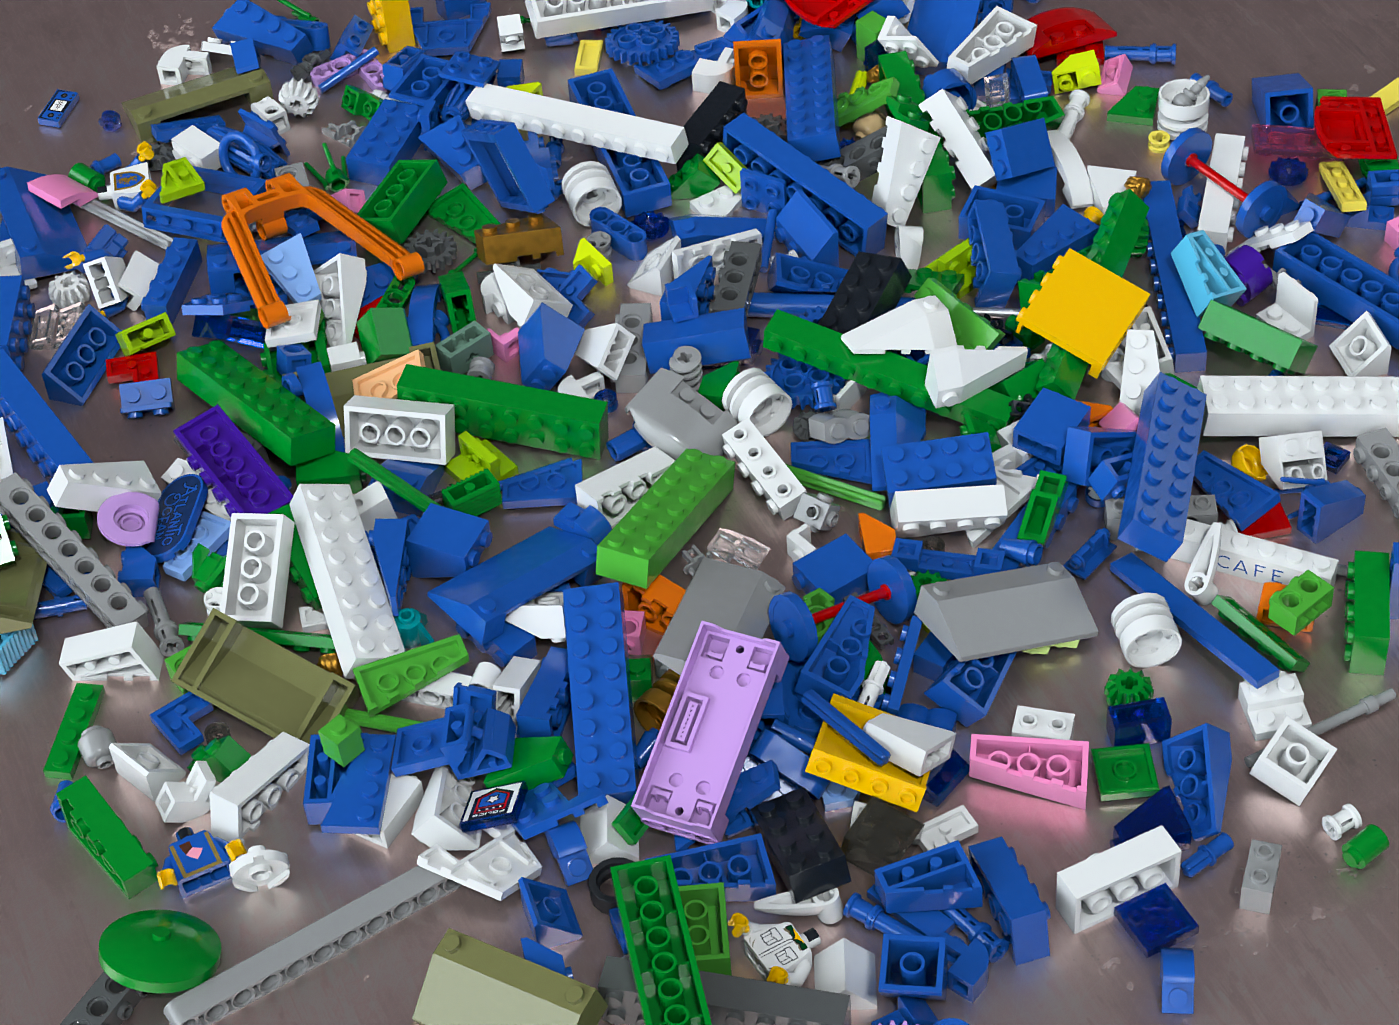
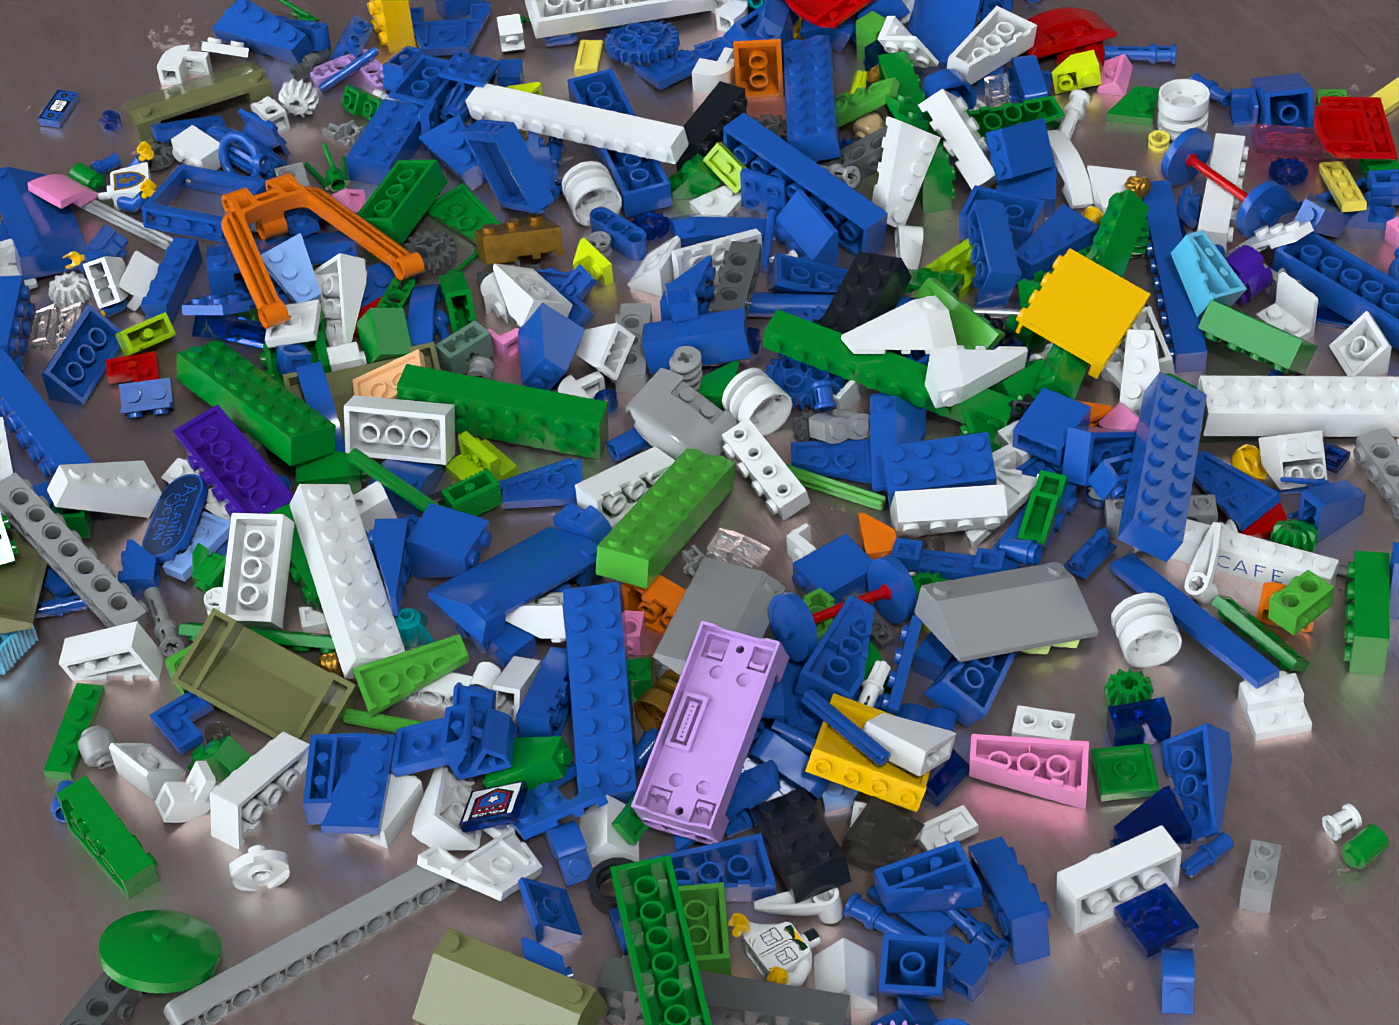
(129, 519): lavender hat -> none
(179, 180): lime wing -> none
(198, 861): blue torso -> none
(245, 55): blue slope -> none
(292, 383): blue tile -> none
(341, 740): bright green brick -> none
(817, 511): light grey brick -> none
(1188, 96): light grey bar -> none
(1243, 106): none -> blue panel
(1293, 761): white brick -> none
(1295, 534): none -> green gear
(1365, 706): light grey bar -> none

